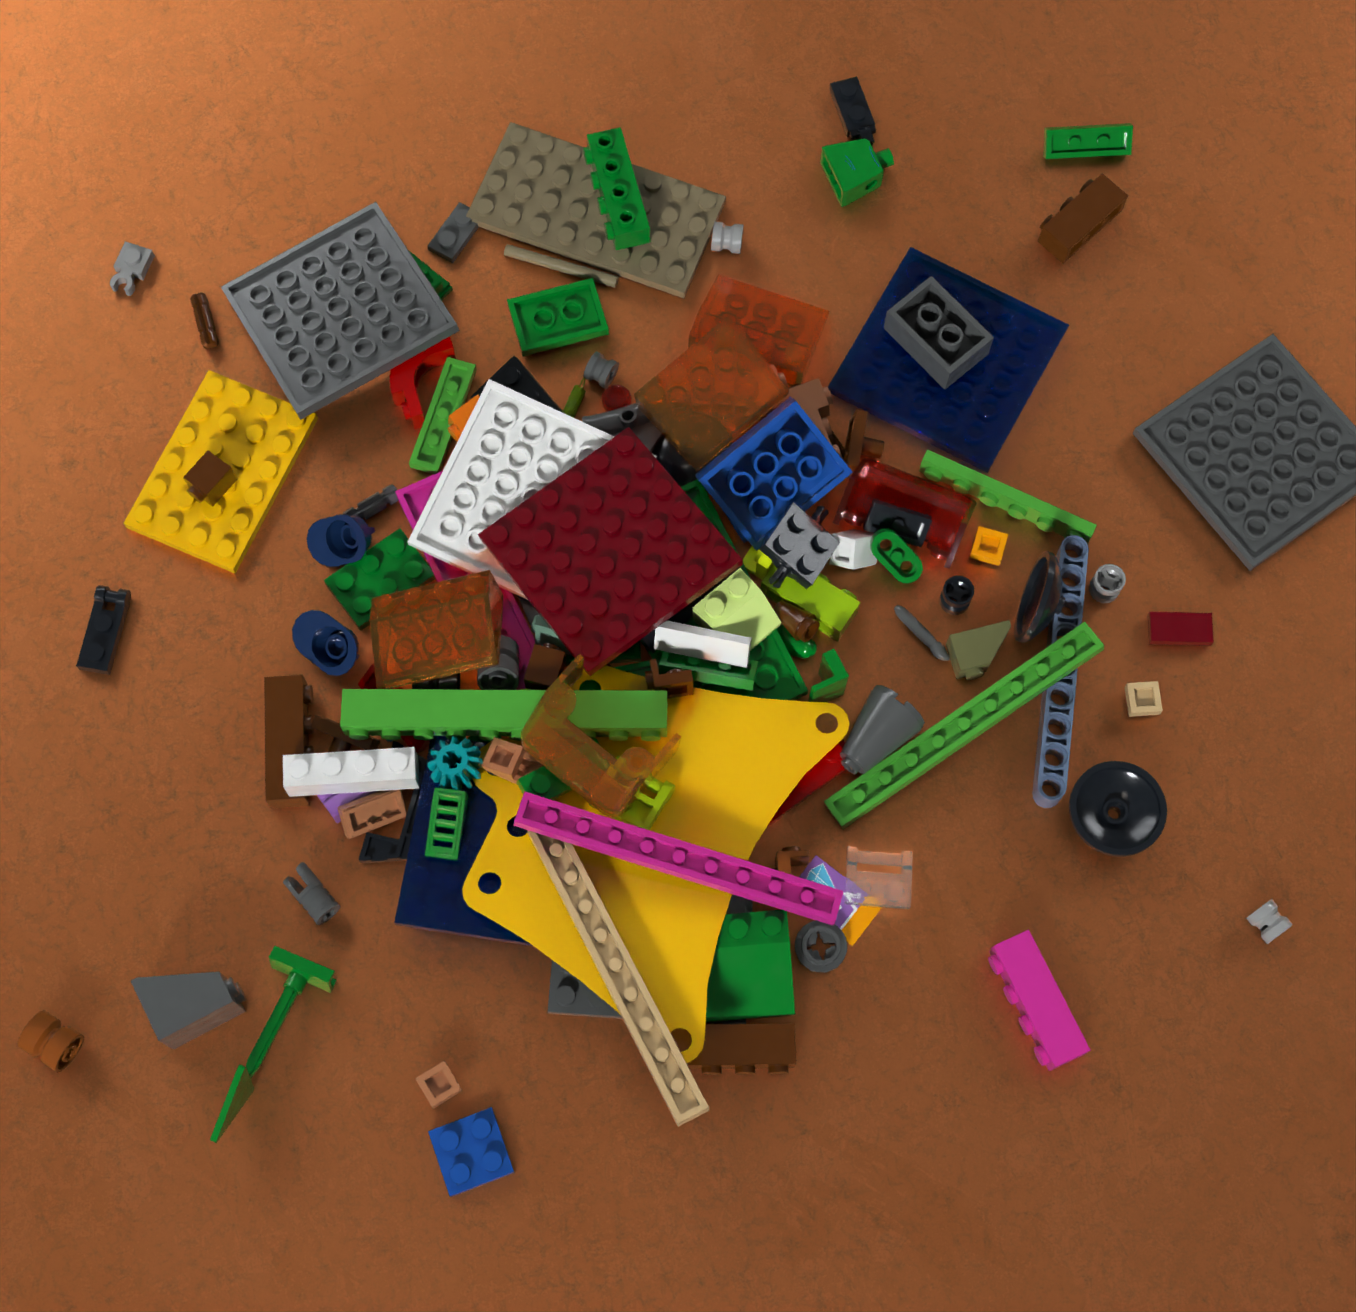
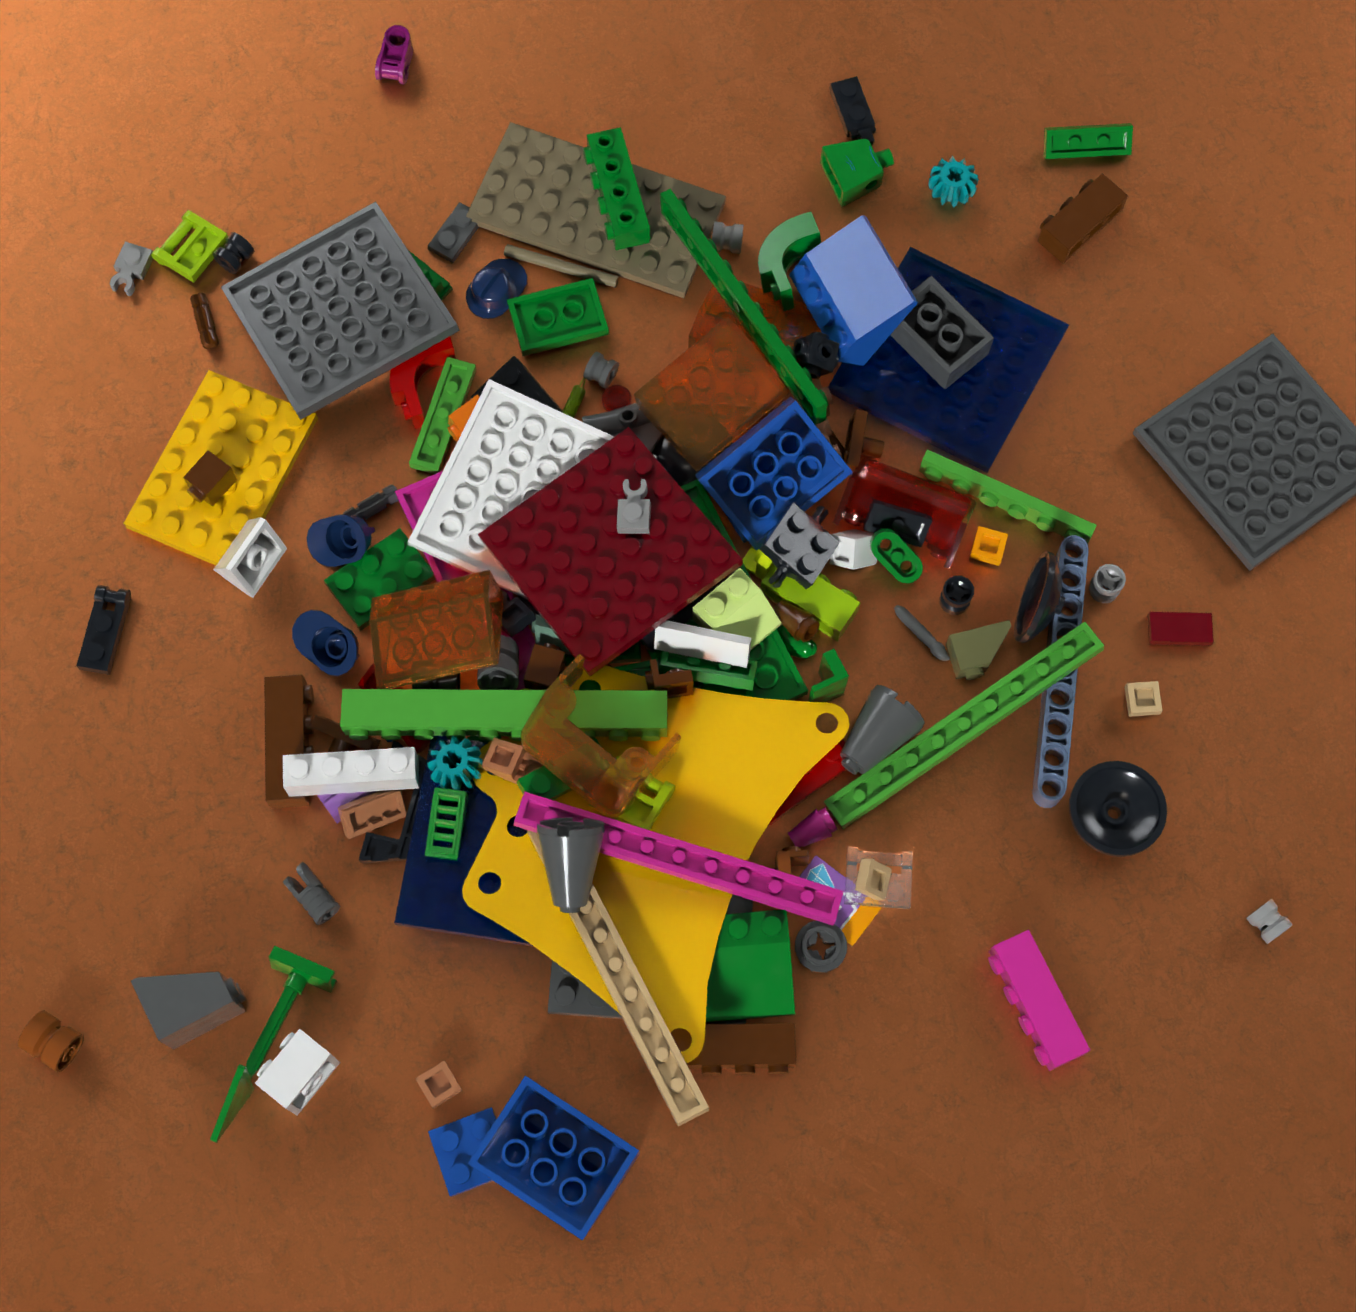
(196, 251): none -> lime plate
(233, 253): none -> black wheel
(251, 556): none -> white slope
(296, 1071): none -> white brick
(394, 59): none -> magenta piece
(493, 286): none -> dark blue piece
(515, 615): none -> black plate
(554, 1157): none -> blue slope
(570, 859): none -> dark grey cone
(635, 511): none -> light grey plate
(748, 312): none -> green plate
(781, 250): none -> green arch
(813, 828): none -> dark pink cone
(816, 354): none -> black brick
(853, 290): none -> slope
(873, 879): none -> tan plate
(953, 181): none -> teal gear

